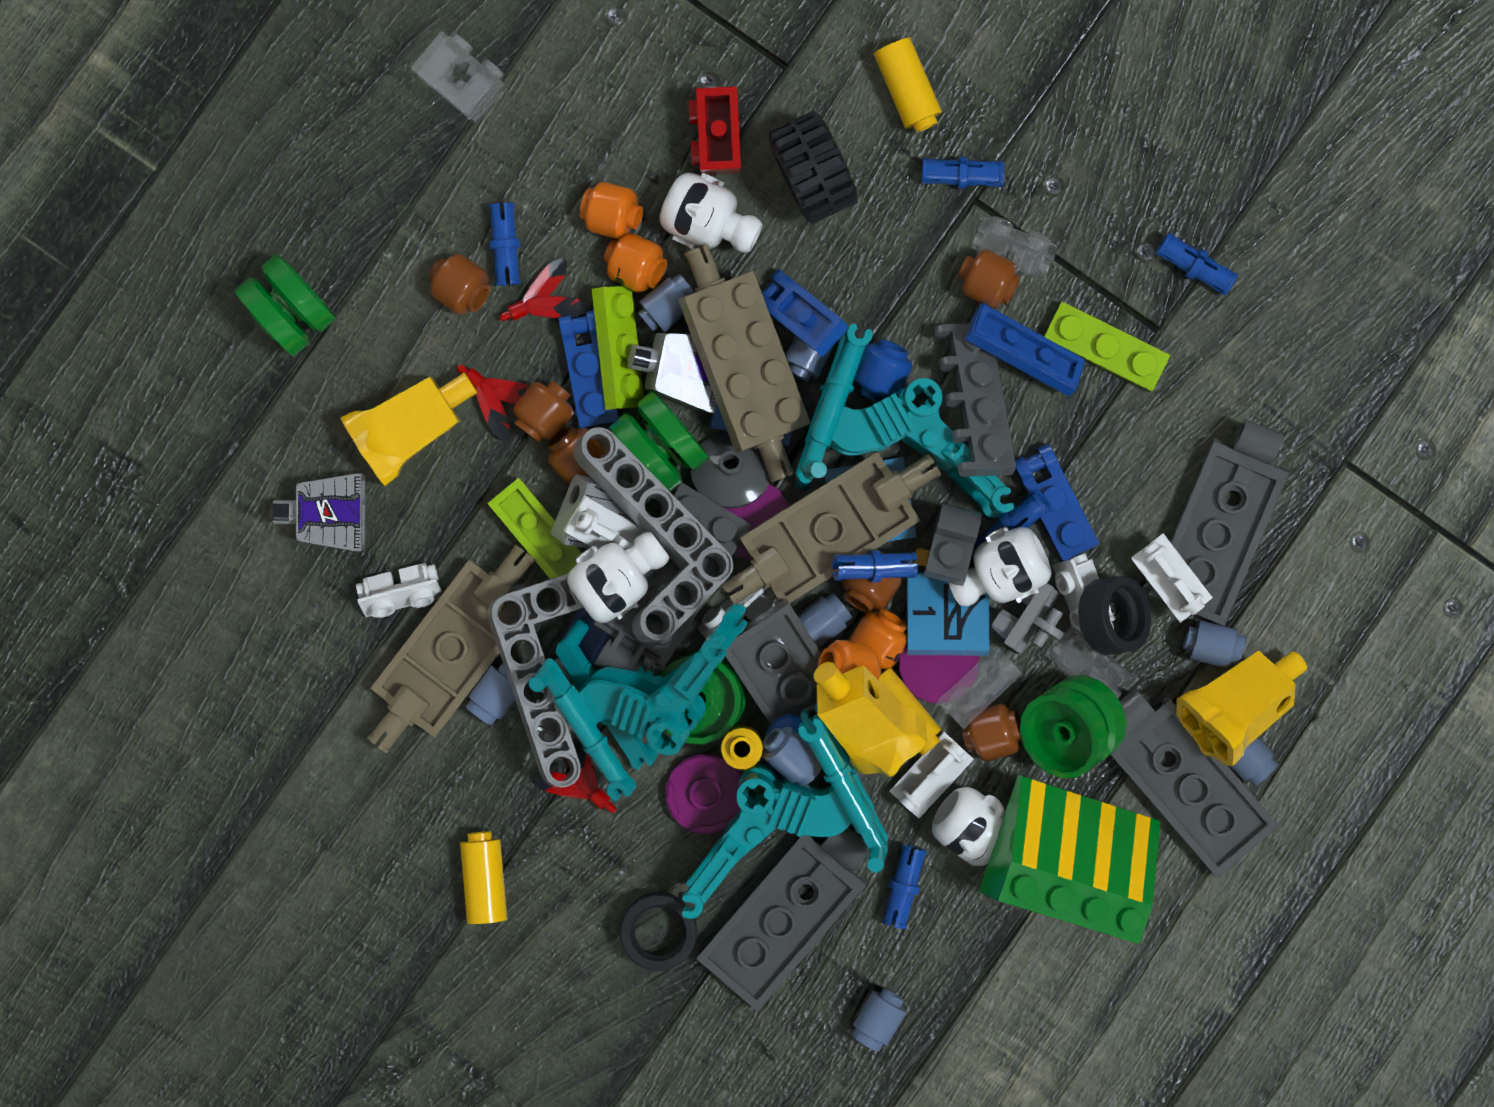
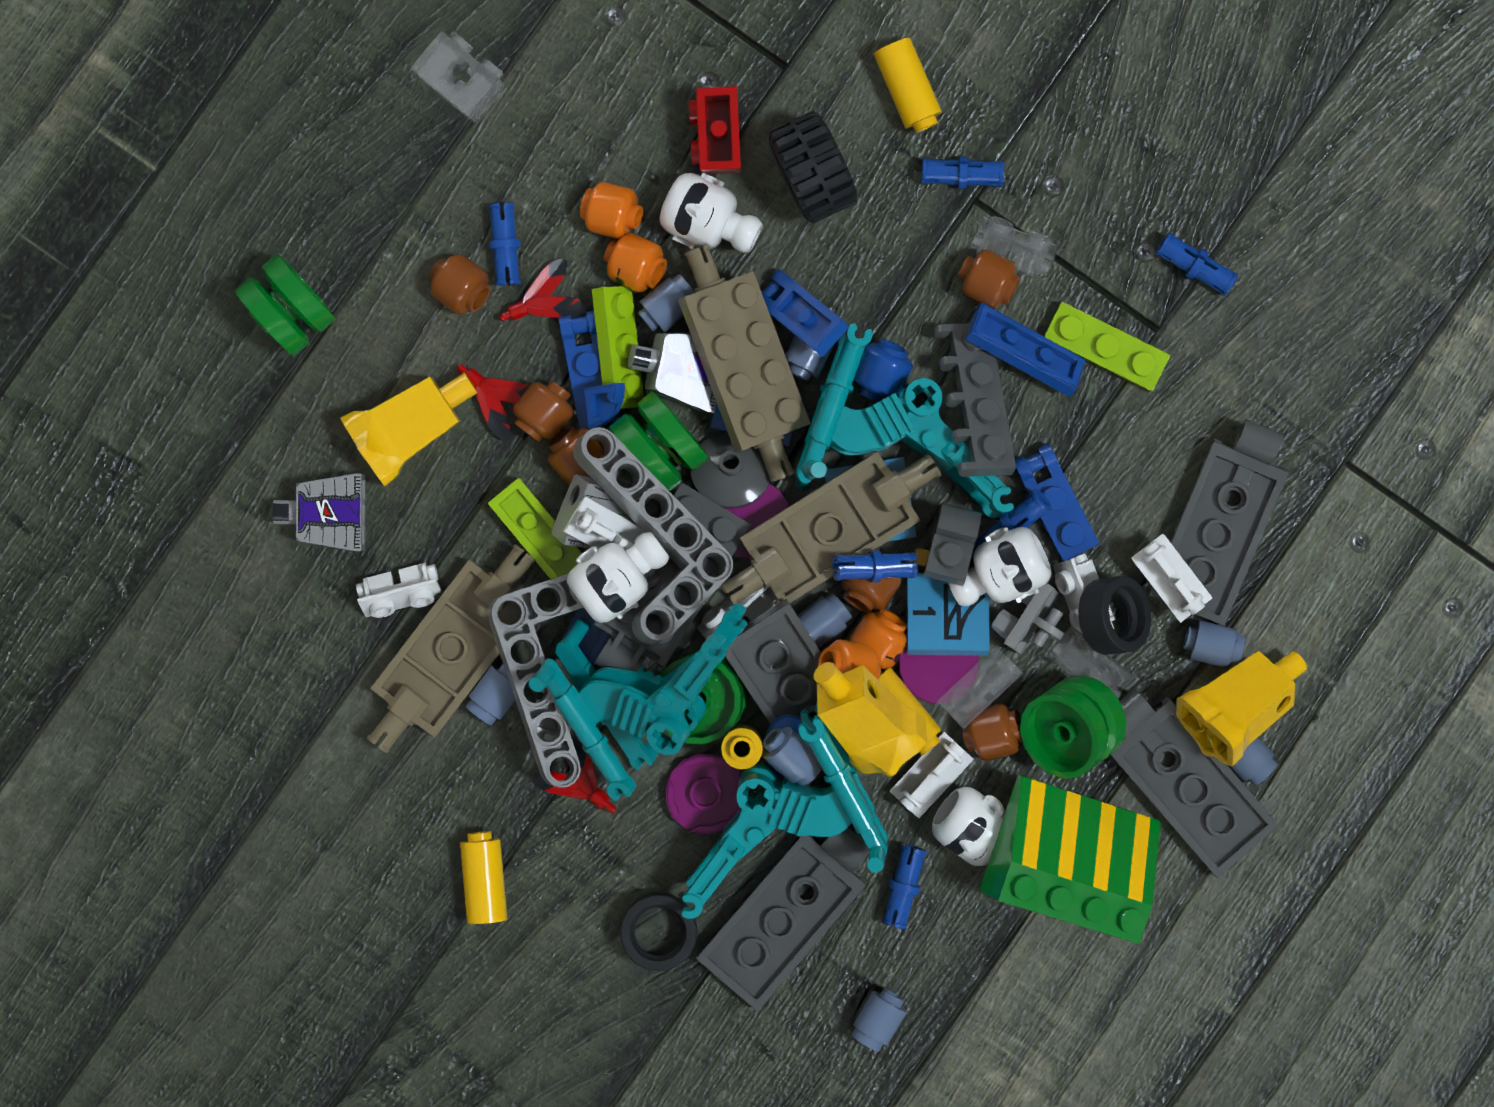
(603, 403): none -> blue tile

